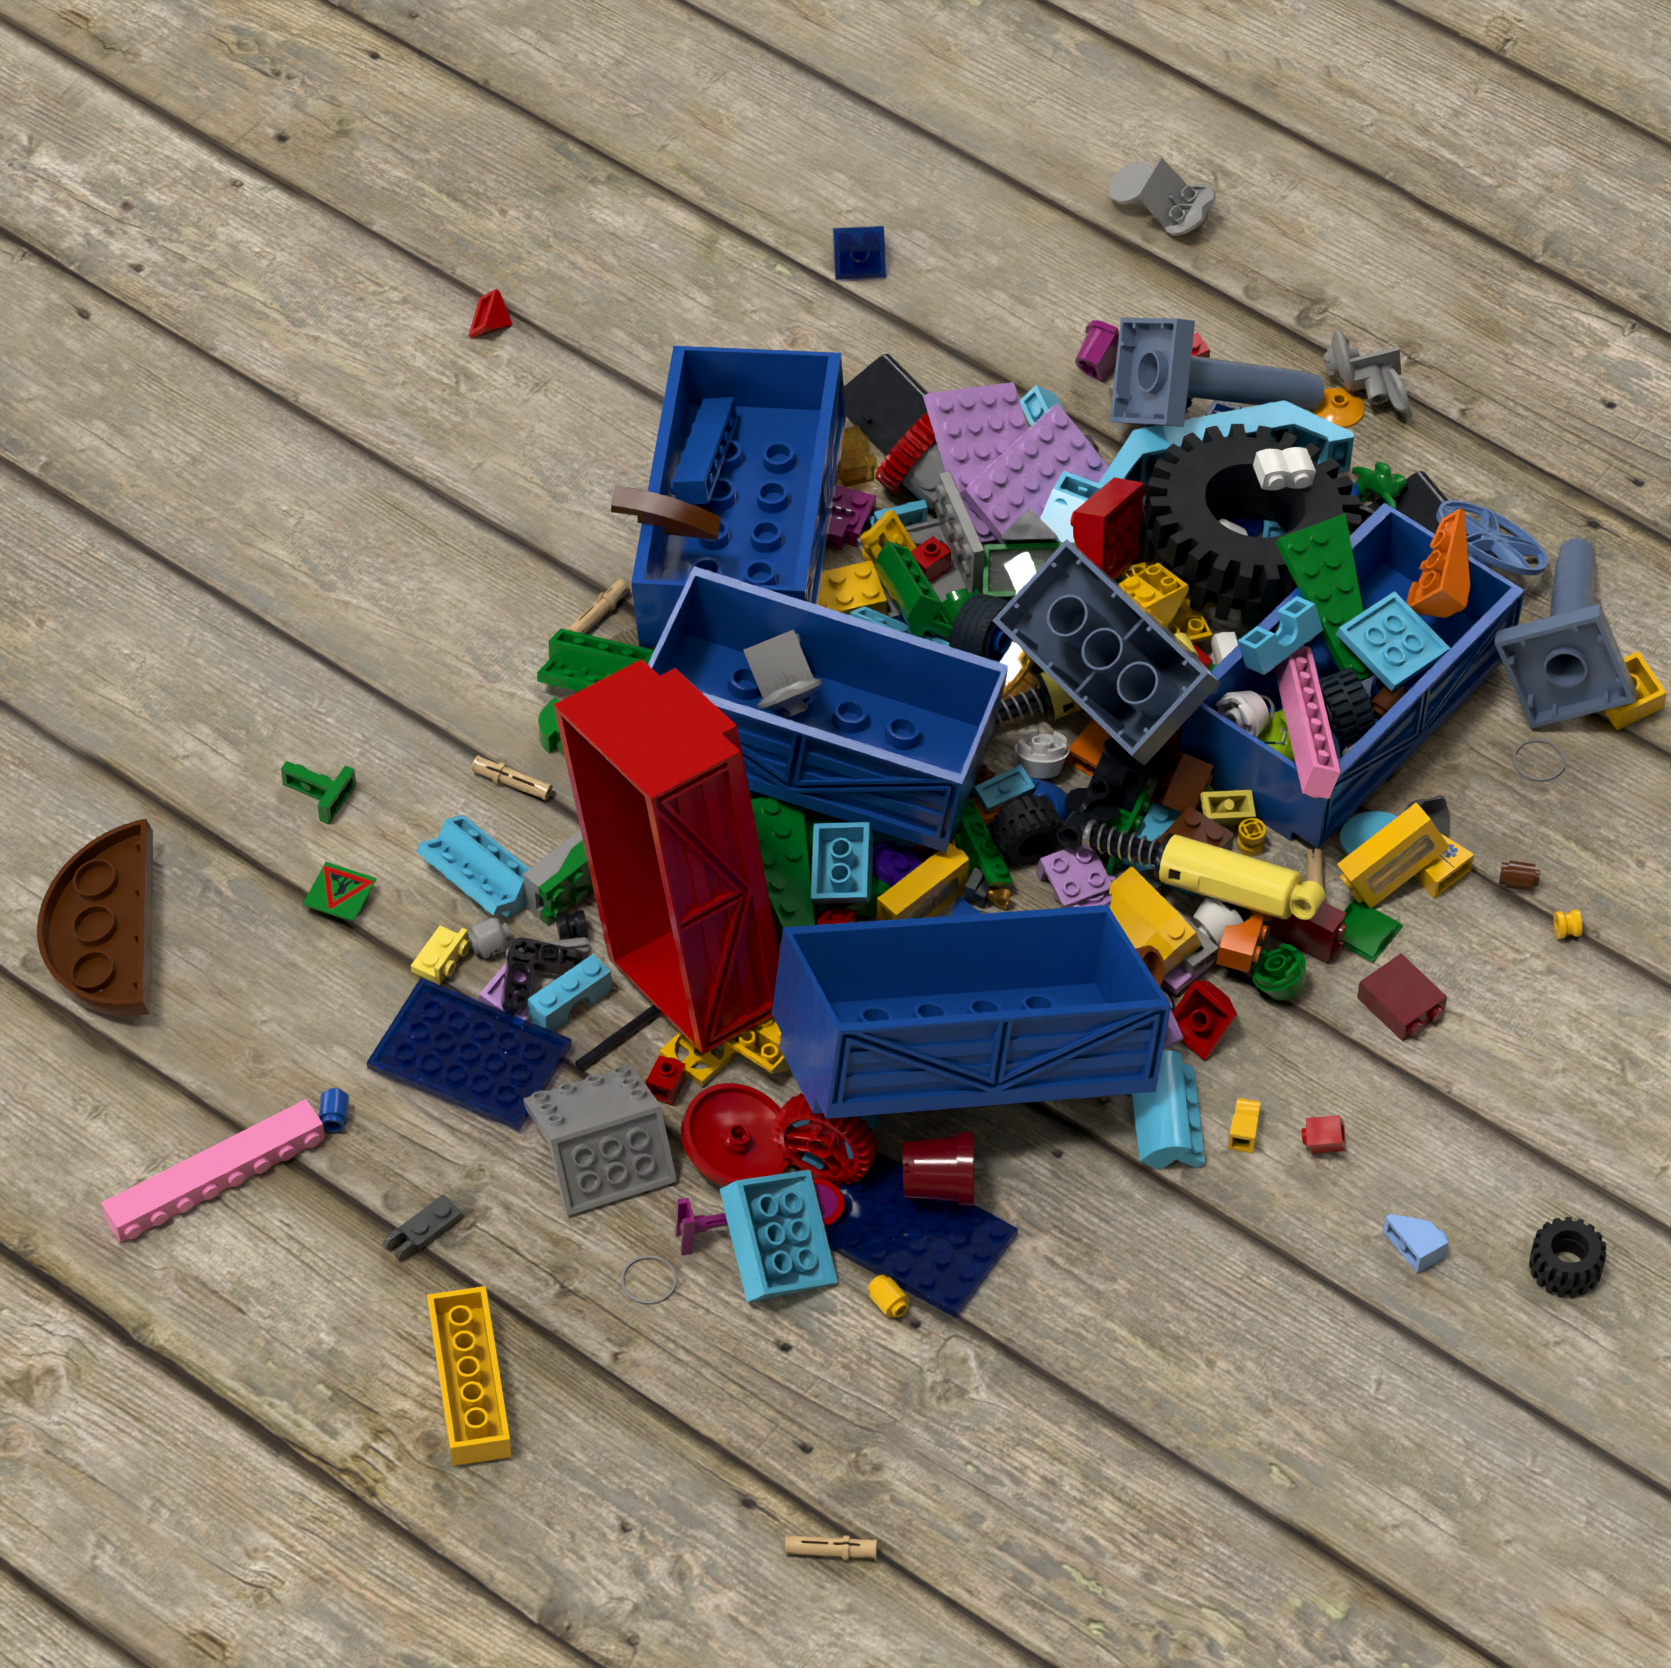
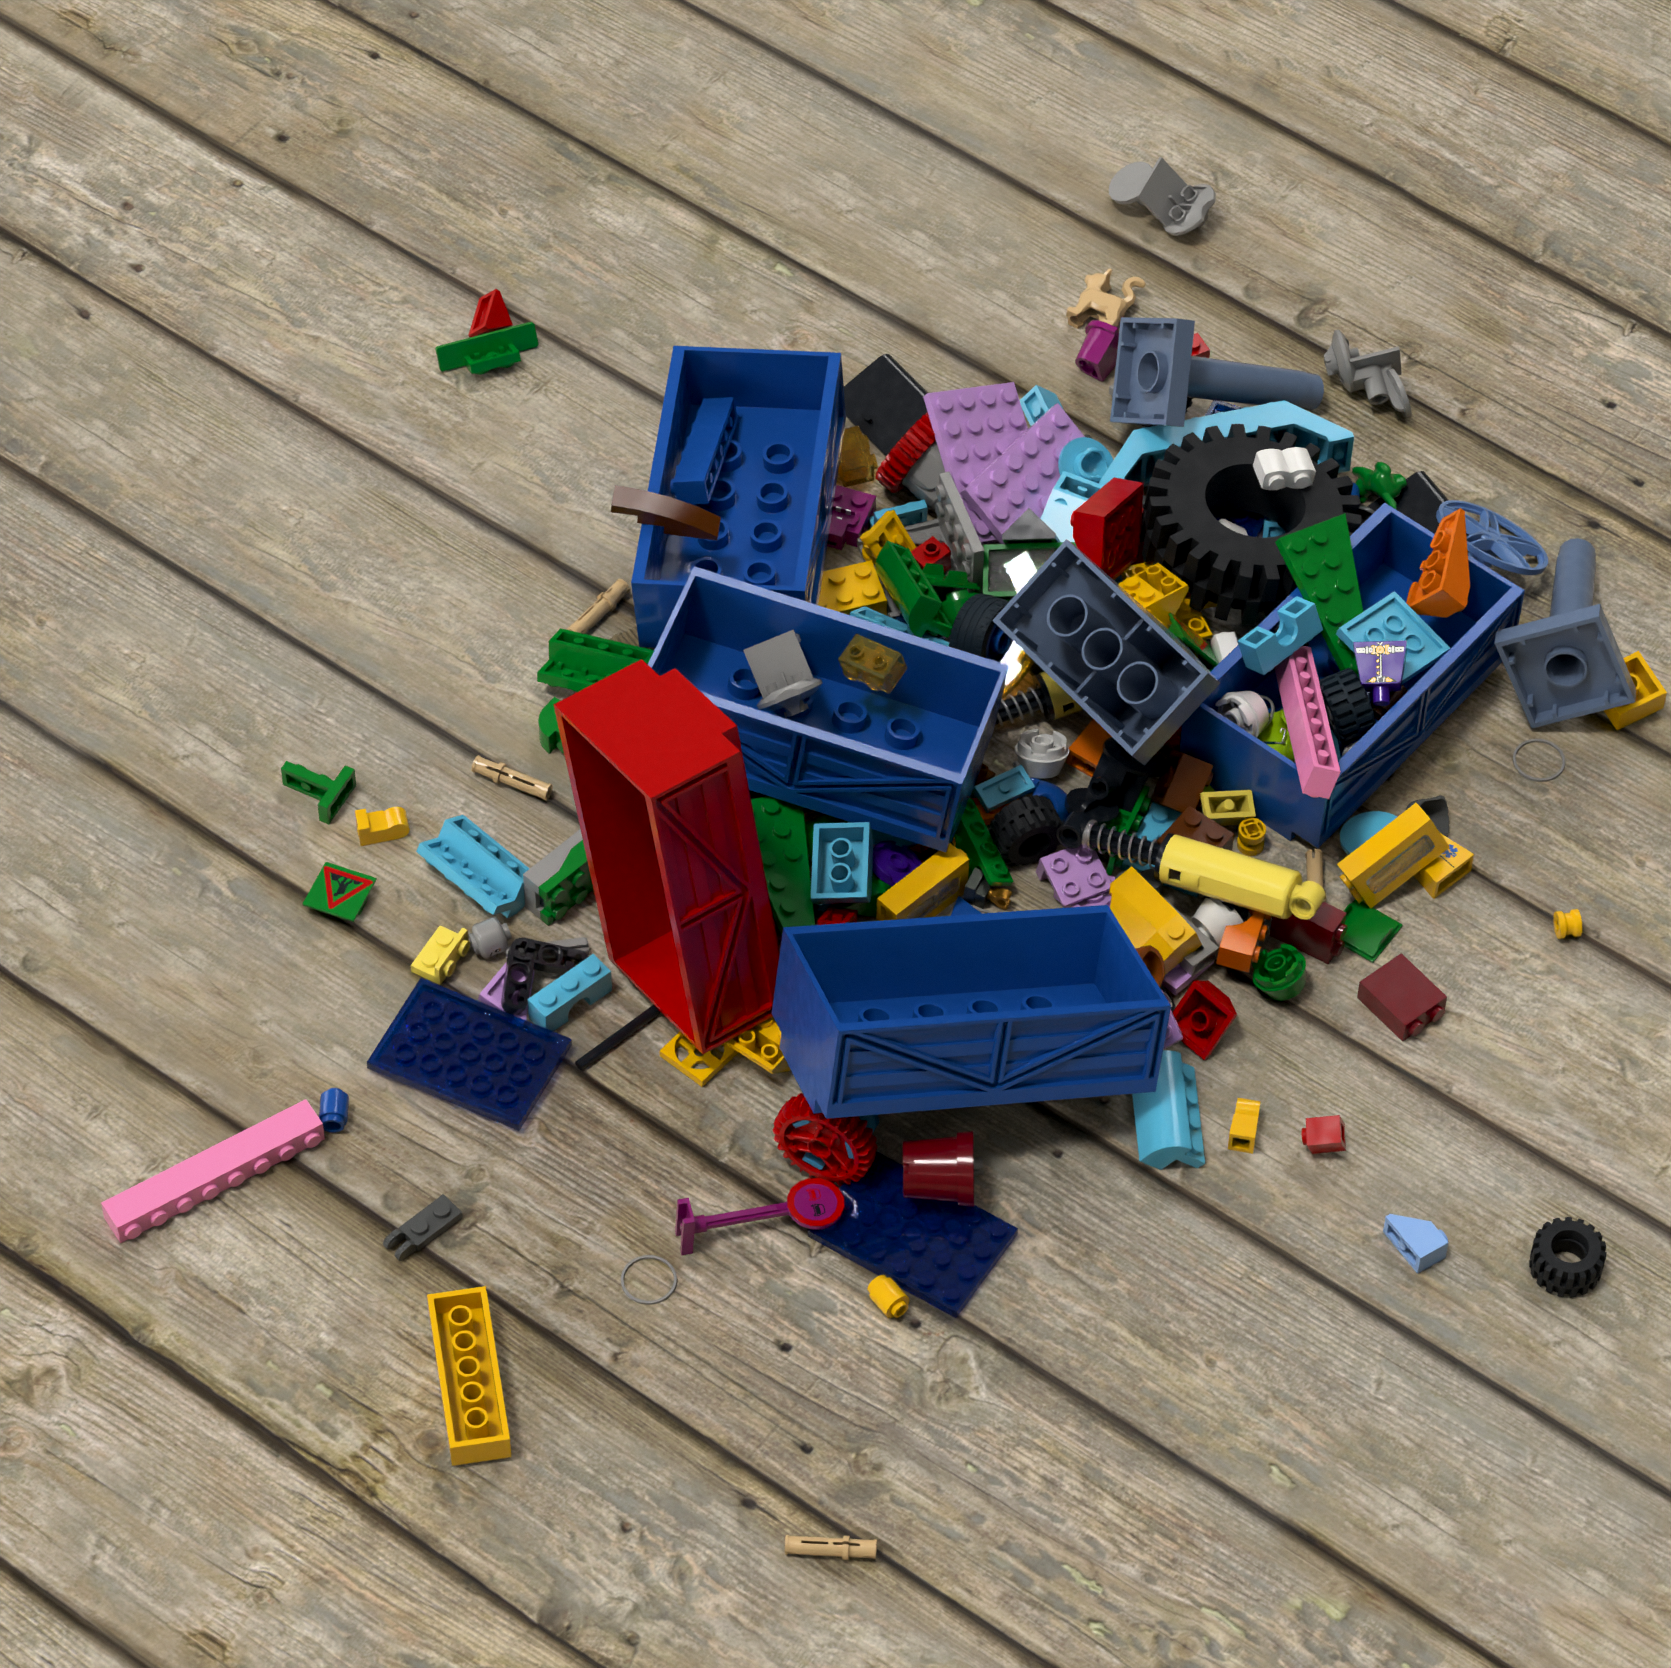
(100, 922): reddish brown plate -> none
(381, 825): none -> yellow leg
(488, 350): none -> green bracket
(571, 925): black wheel -> none
(603, 1138): light grey bracket -> none
(666, 1079): red brick -> none
(732, 1134): red dish -> none
(778, 1235): medium azure slope -> none
(858, 252): clear blue slope -> none
(872, 664): none -> clear yellow brick
(956, 579): none -> green piece
(1085, 459): none -> medium azure piece
(1099, 304): none -> tan animal
(1193, 640): none -> green piece
(1340, 407): light orange dish -> none
(1381, 667): none -> torso
(1519, 875): reddish brown brick -> none

